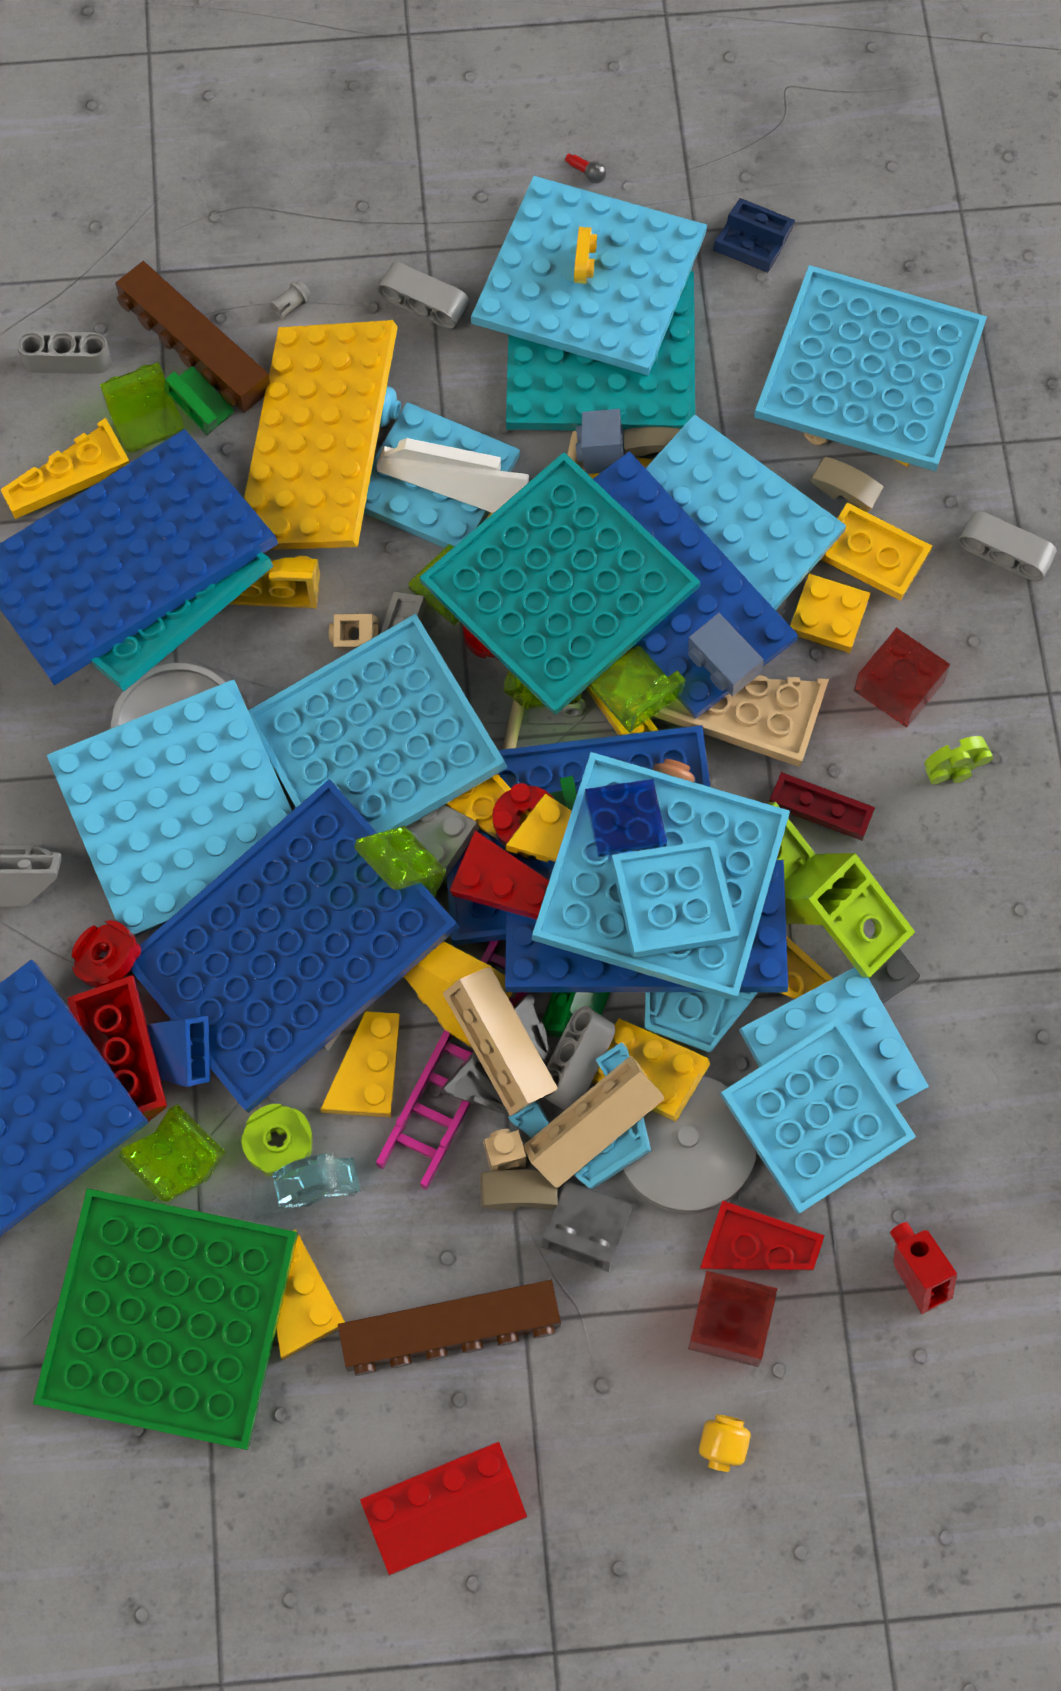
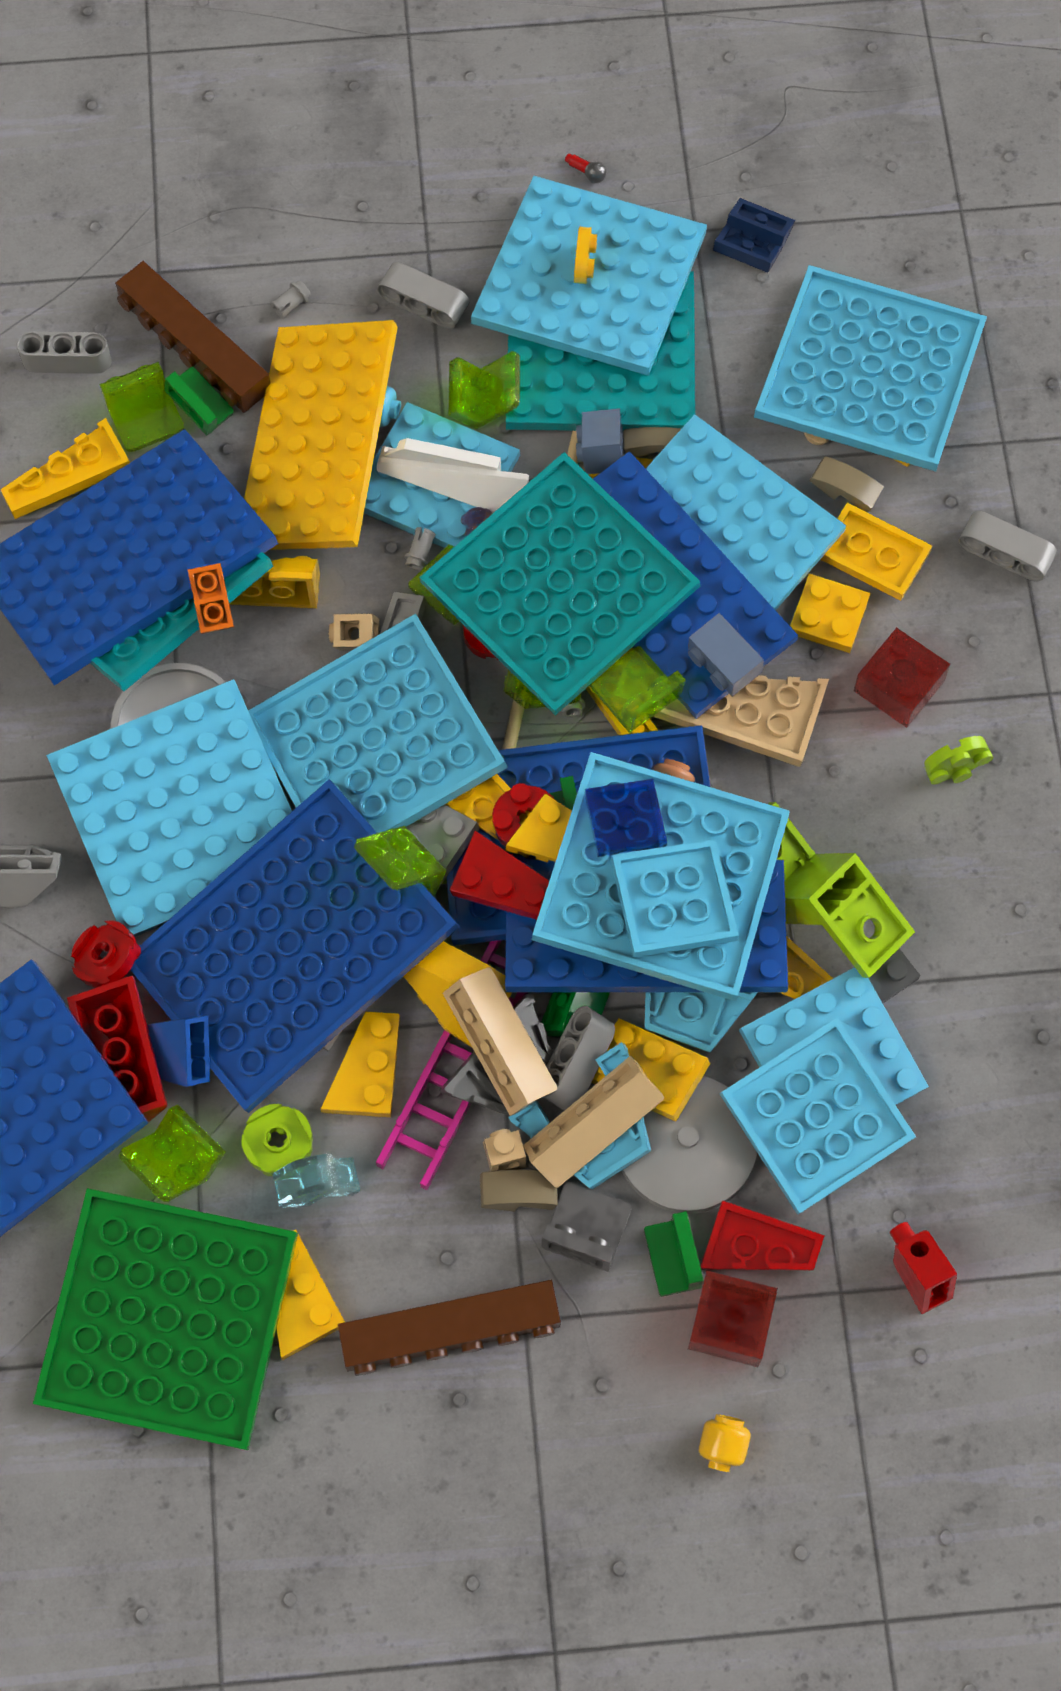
(210, 598): none -> orange slope
(419, 549): none -> light grey pin
(443, 1508): red slope -> none
(474, 516): none -> clear purple plate
(485, 392): none -> clear neon green bracket
(674, 1256): none -> green panel
(822, 806): dark red plate -> none

